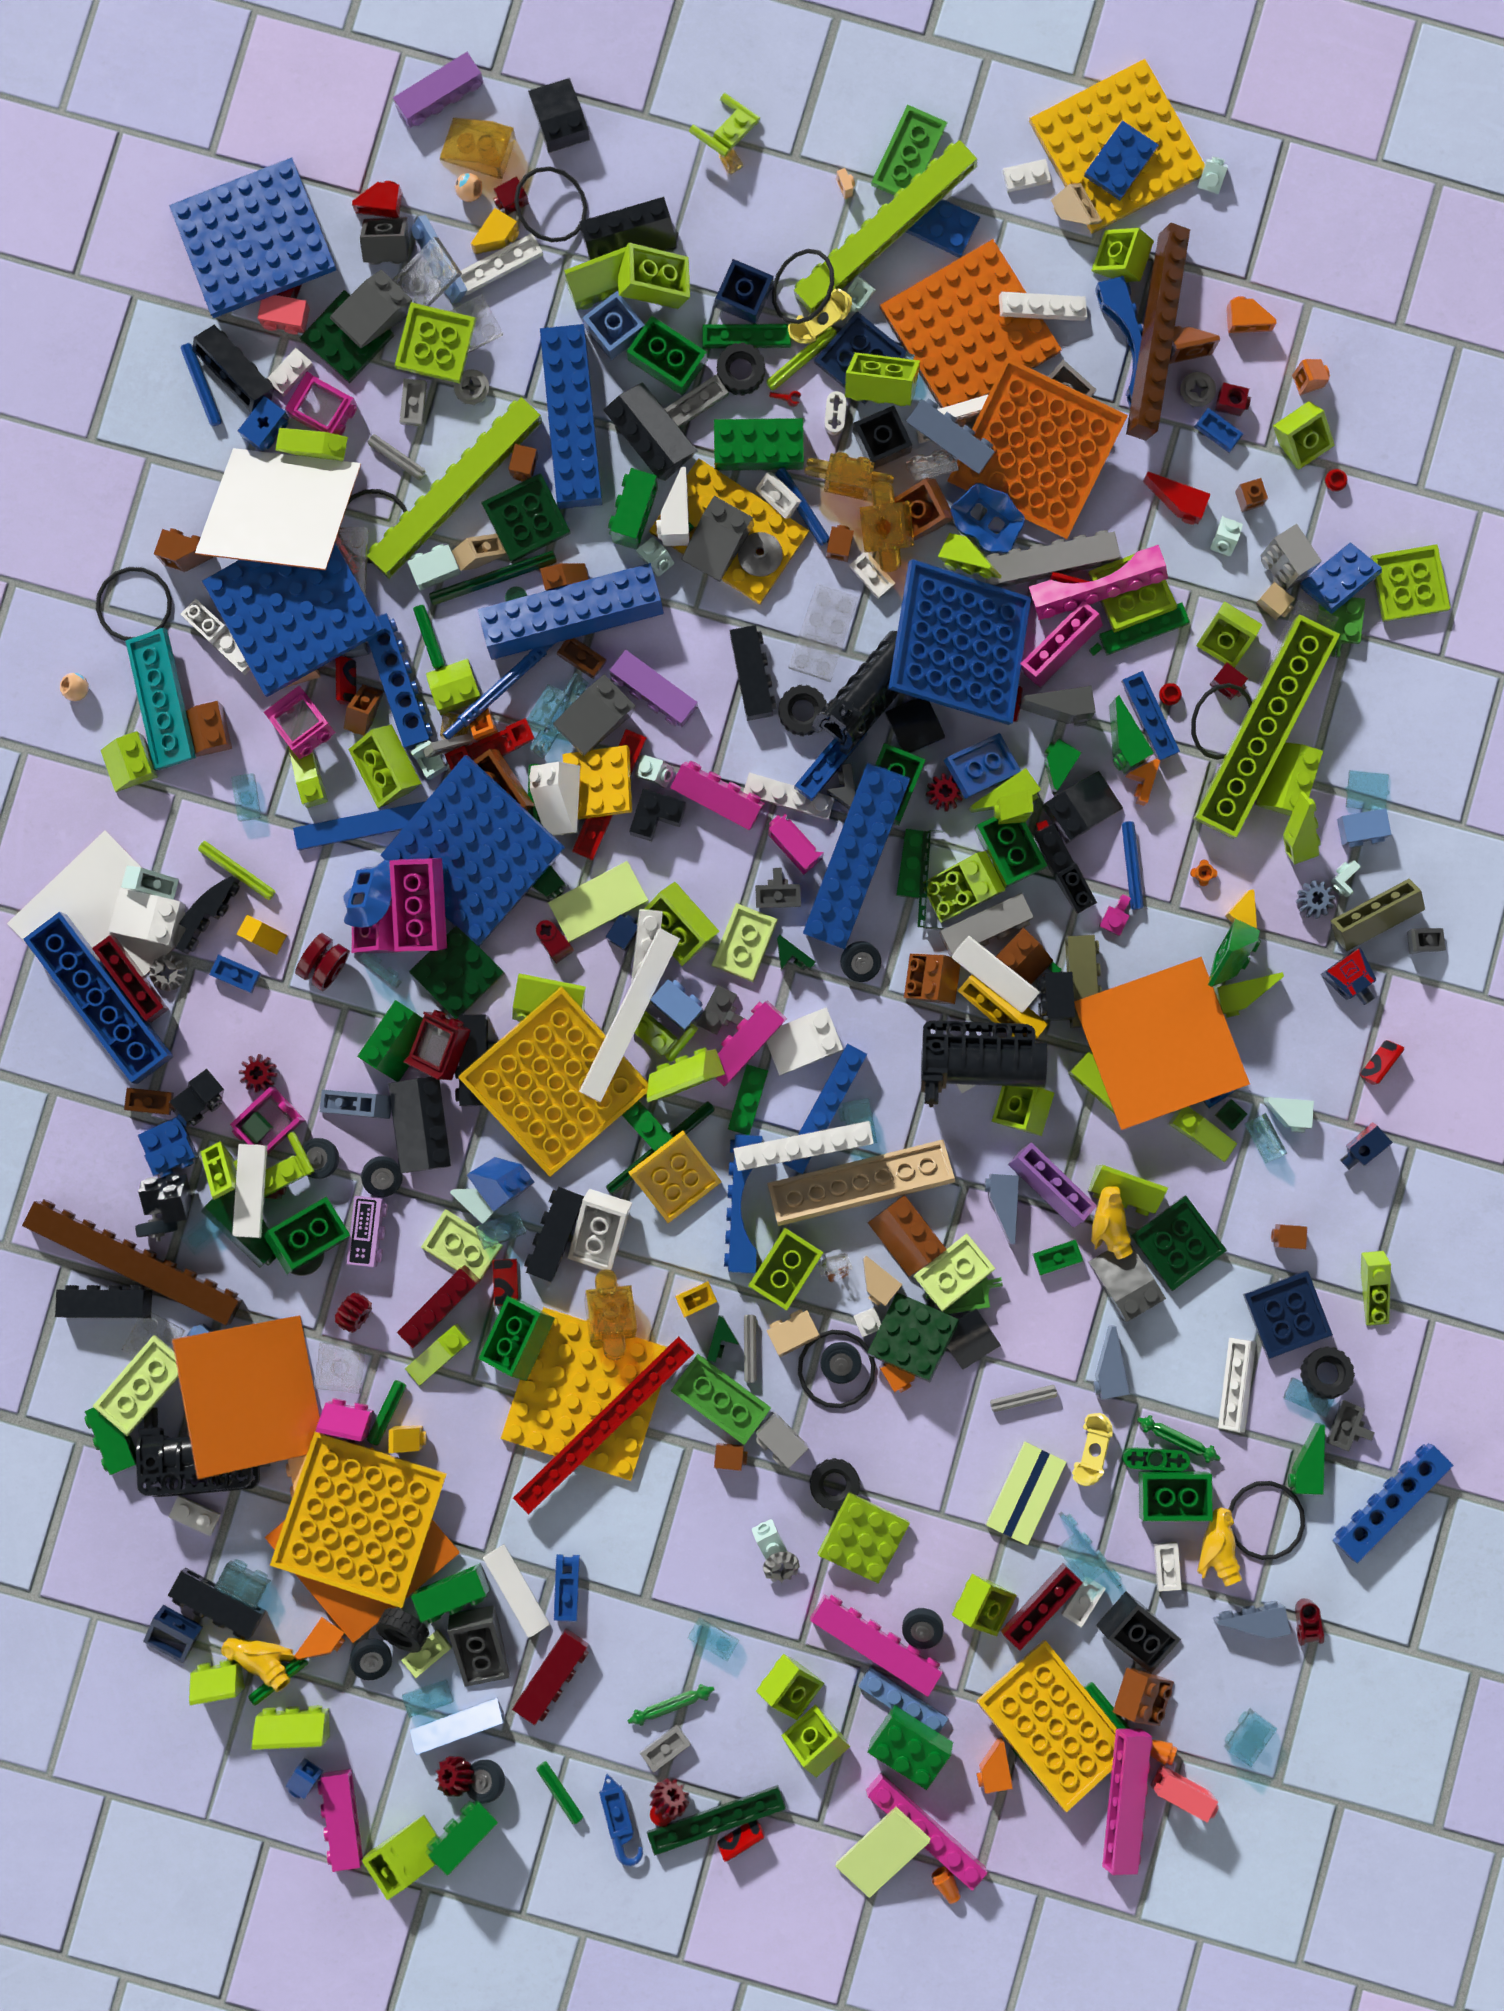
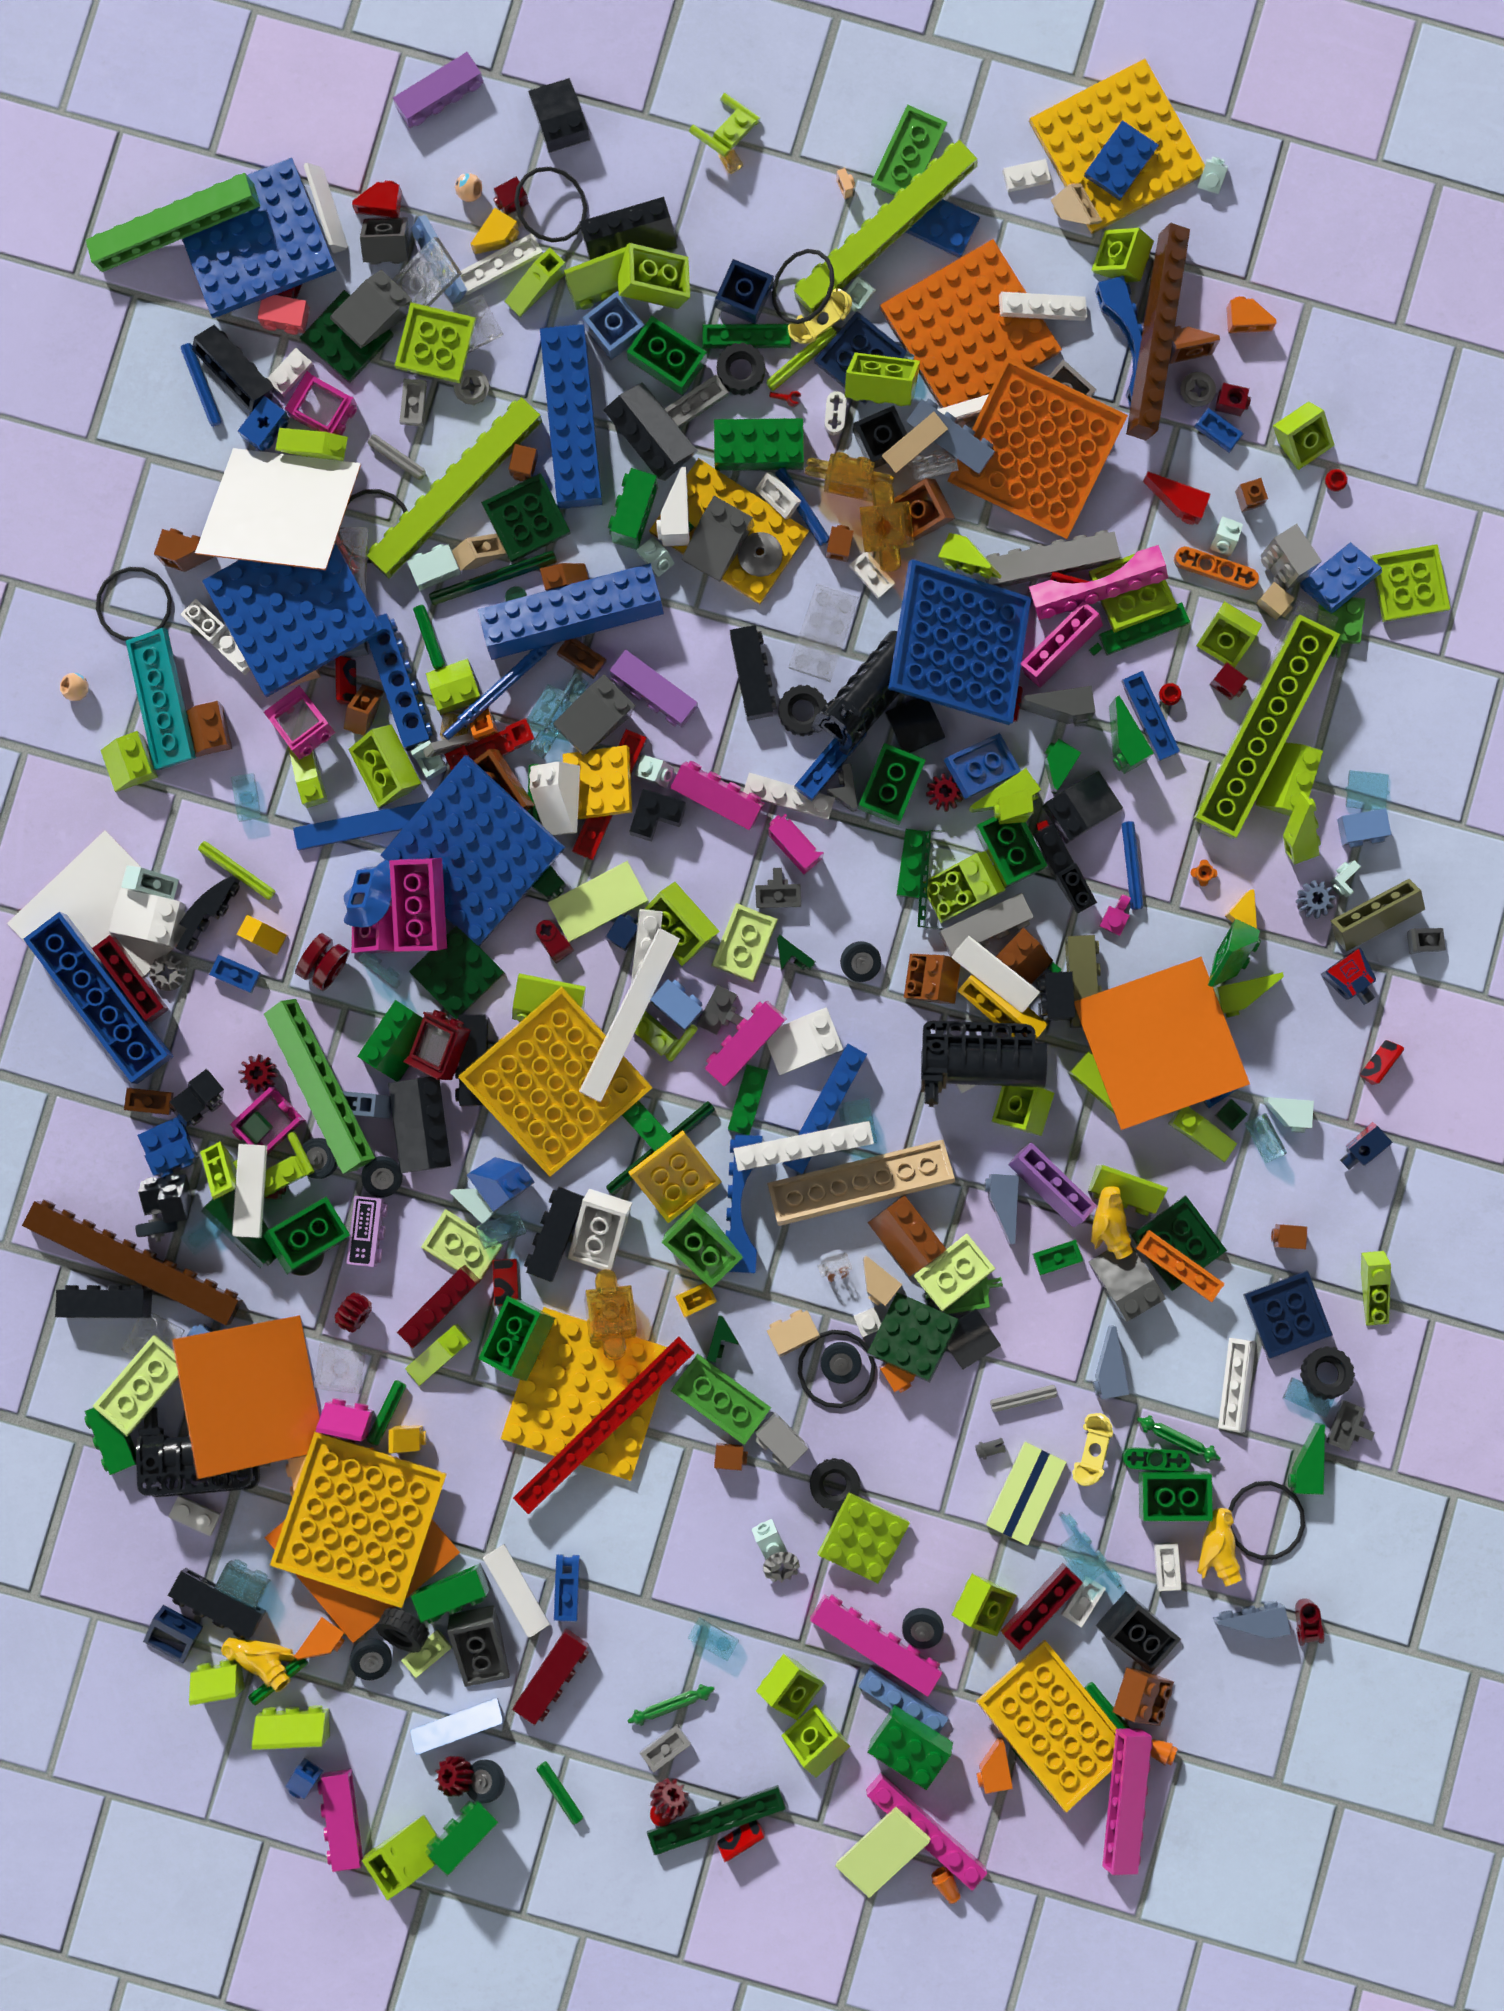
(173, 222): none -> bright green brick
(319, 1086): none -> bright green brick
(326, 208): none -> white slope
(427, 1698): clear light blue plate -> none
(479, 146): clear yellow slope -> none
(536, 282): none -> lime slope
(618, 1820): blue plate -> none
(684, 1074): lime slope -> none
(702, 1245): none -> bright green slope
(750, 1364): light grey axle -> none
(785, 1269): lime brick -> none
(856, 855): blue brick -> none
(915, 442): none -> tan tile
(988, 1448): none -> dark grey pin
(997, 505): blue piece -> none
(1146, 775): orange slope -> none
(1180, 1266): none -> orange plate
(1184, 1793): coral window -> none
(1203, 698): black piece -> none
(1215, 571): none -> orange beam
(1249, 1737): clear light blue brick -> none
(1310, 375): orange slope -> none
(1437, 1465): blue brick -> none

